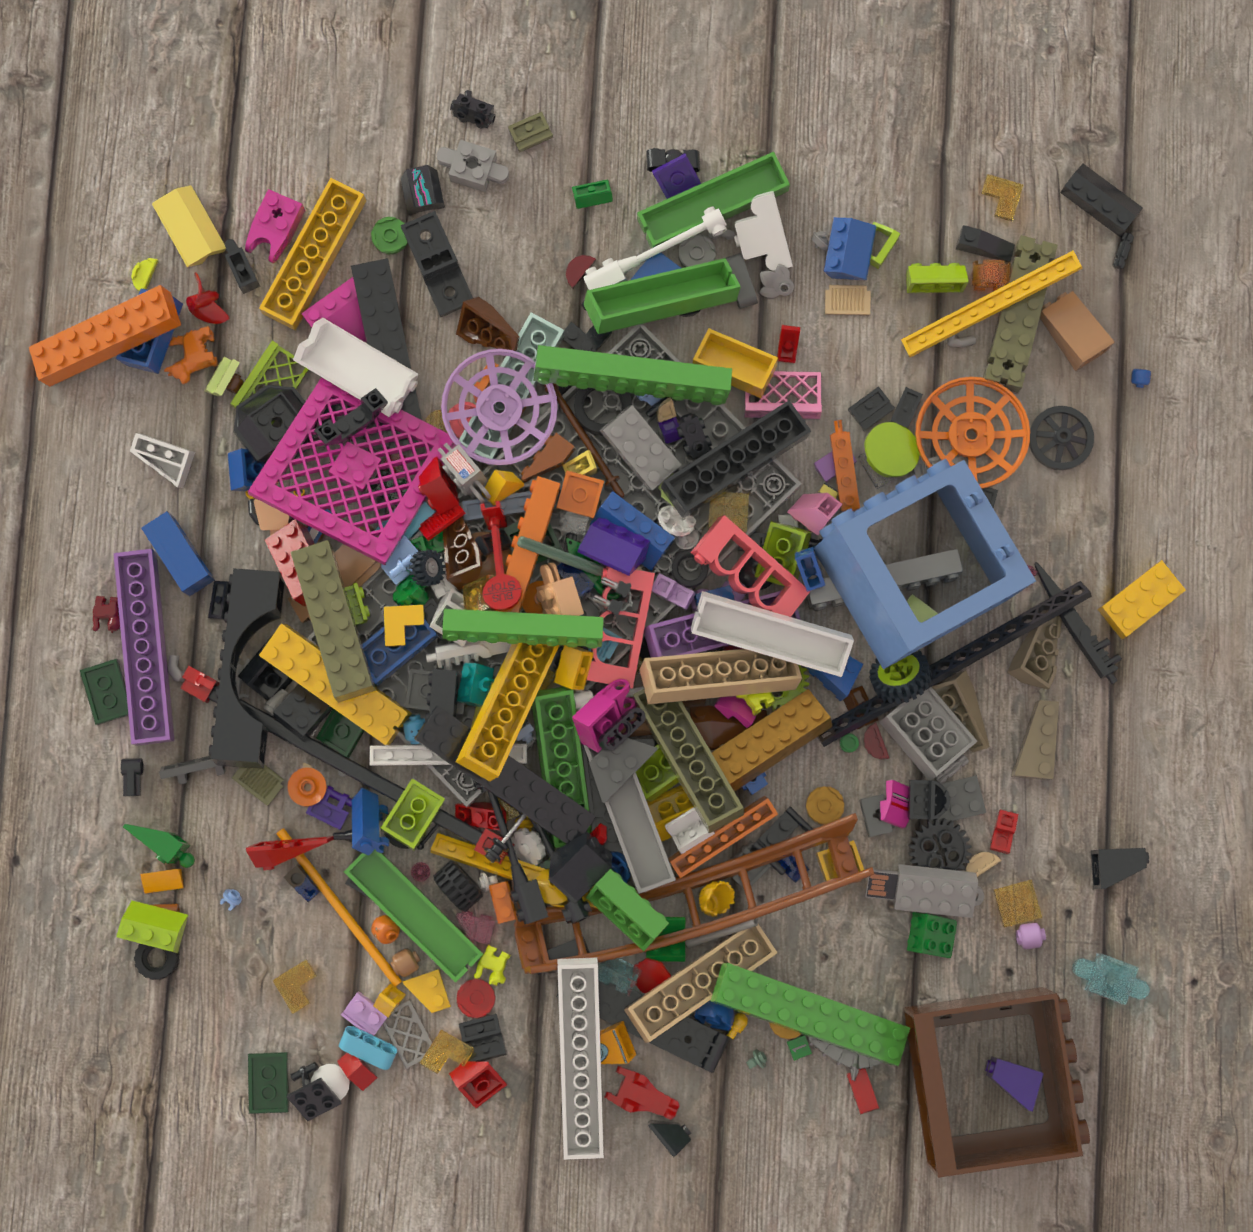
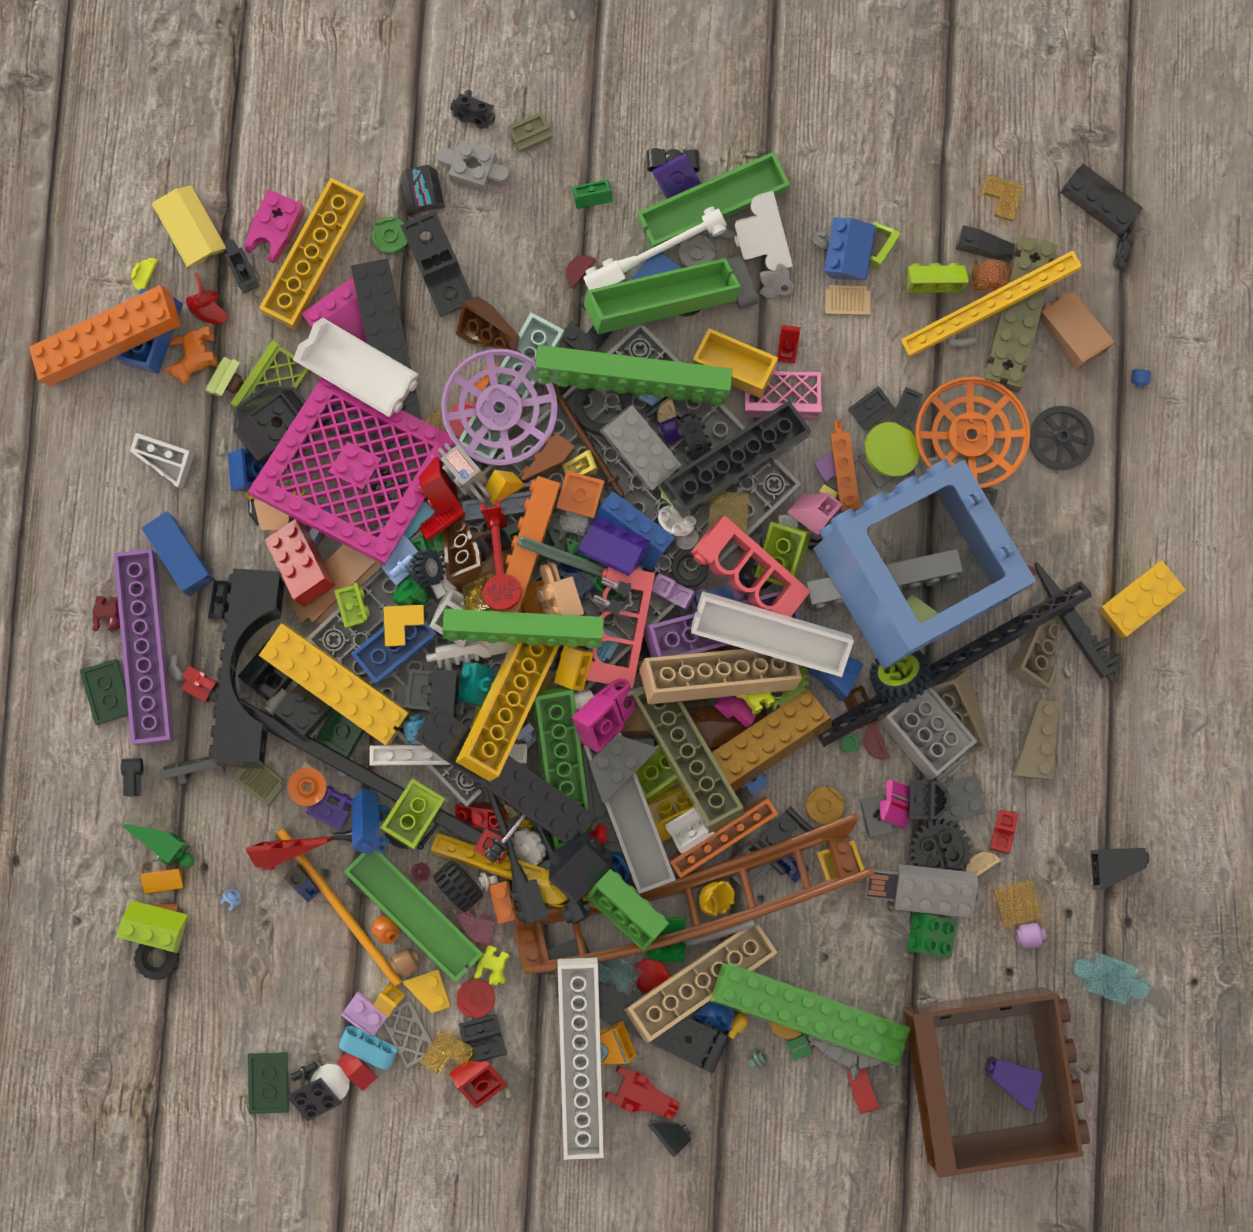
(290, 982): clear yellow plate -> none
(333, 621): olive brick -> none
(353, 422): black slope -> none
(630, 728): black beam -> none
(809, 566): blue torso -> none

